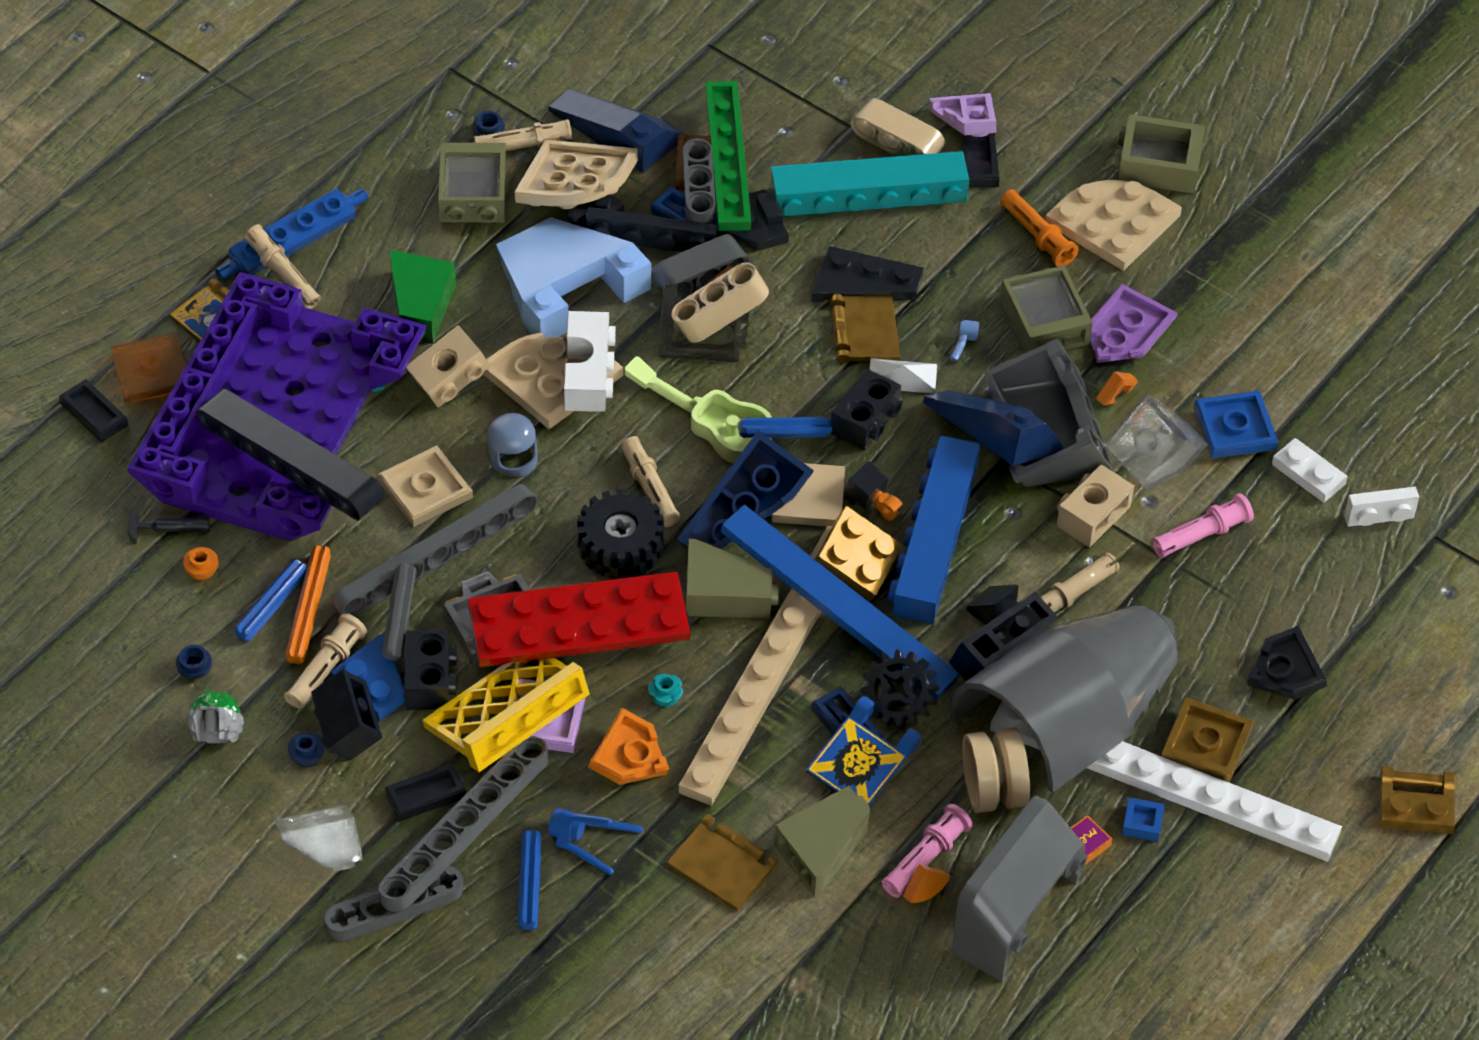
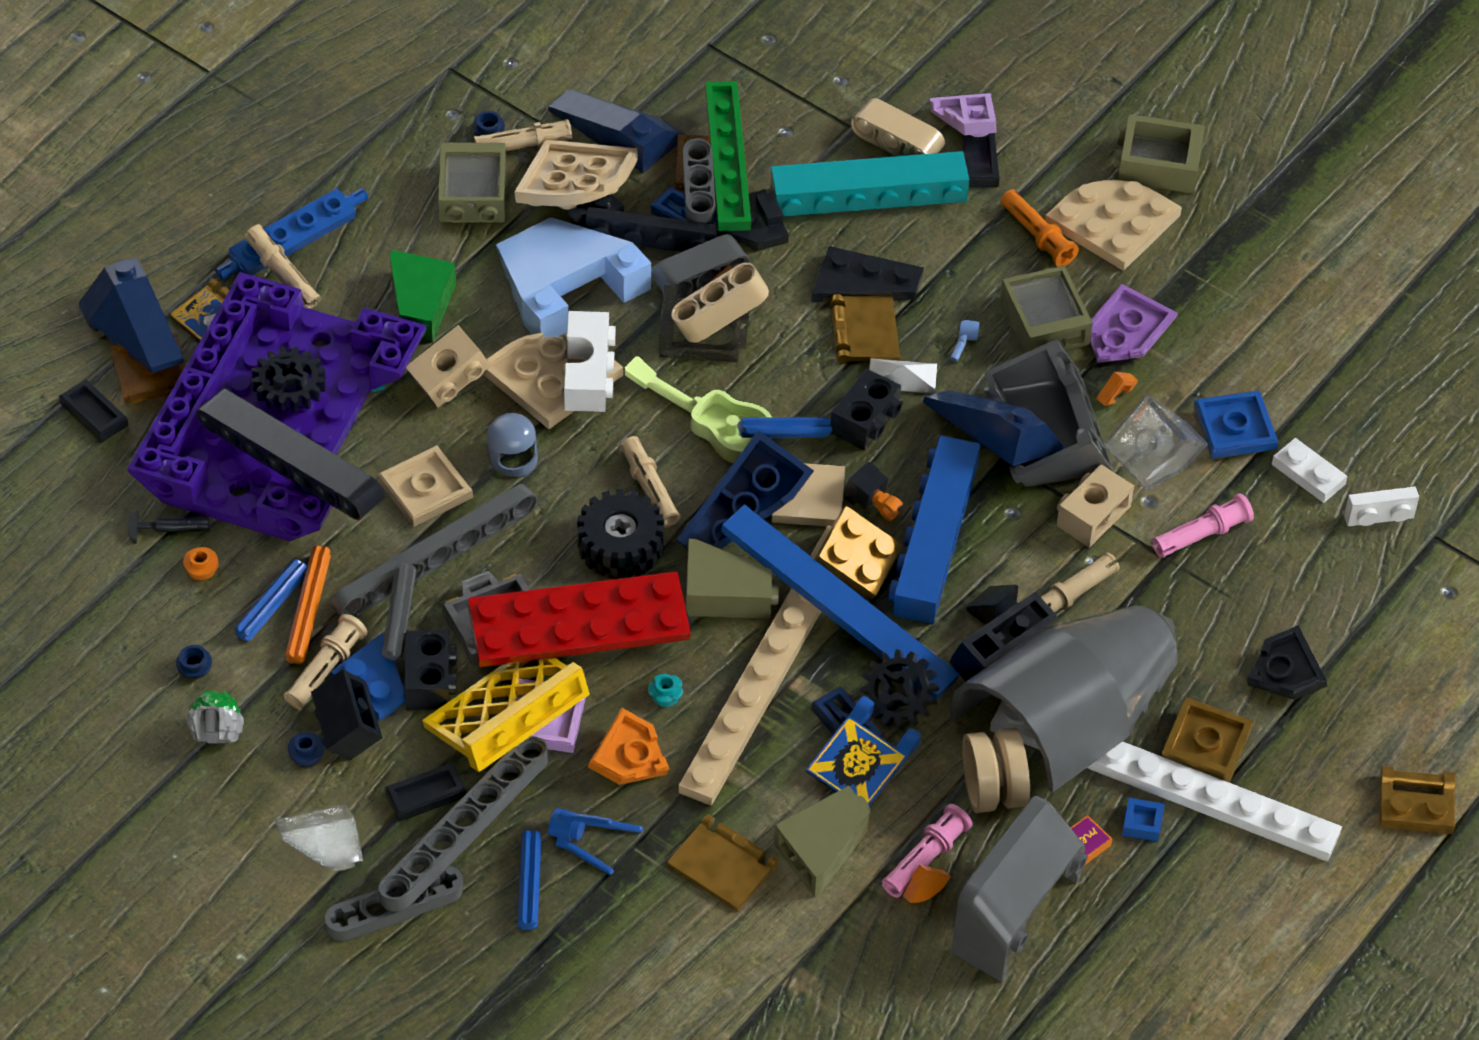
(130, 315): none -> dark blue wedge
(288, 379): none -> black gear

